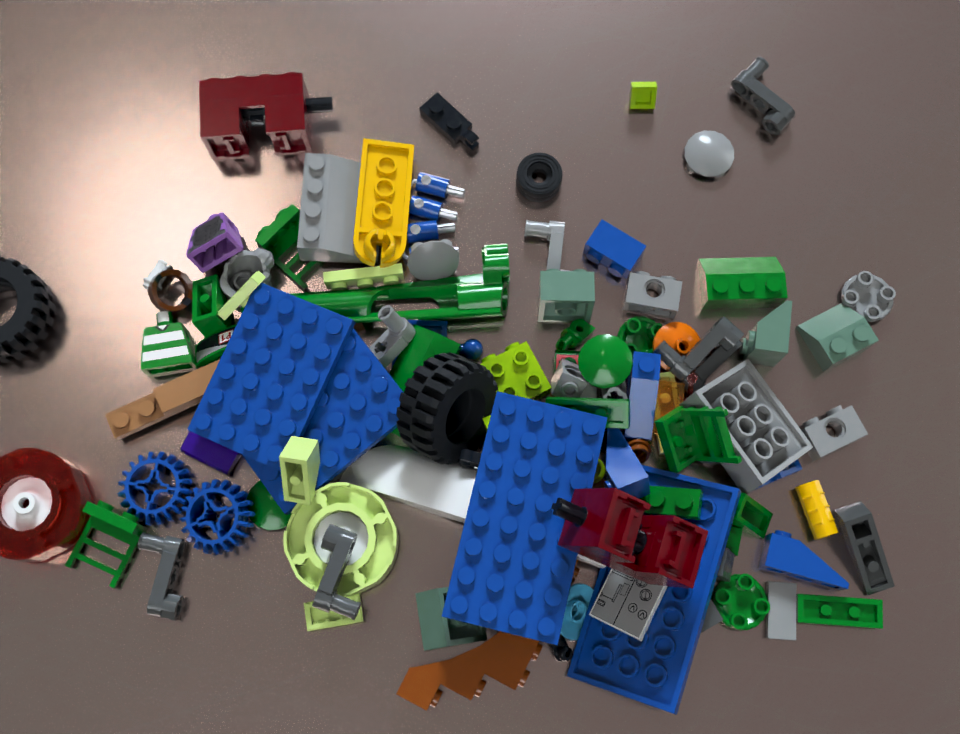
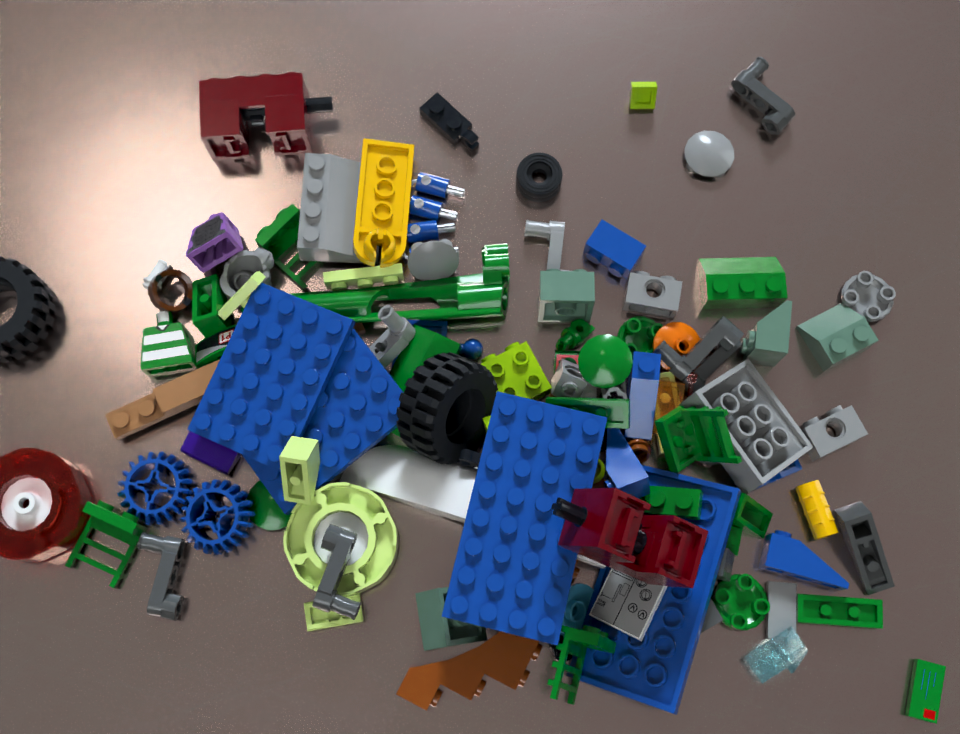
(576, 644): none -> green plate
(778, 653): none -> clear light blue slope
(925, 691): none -> green tile

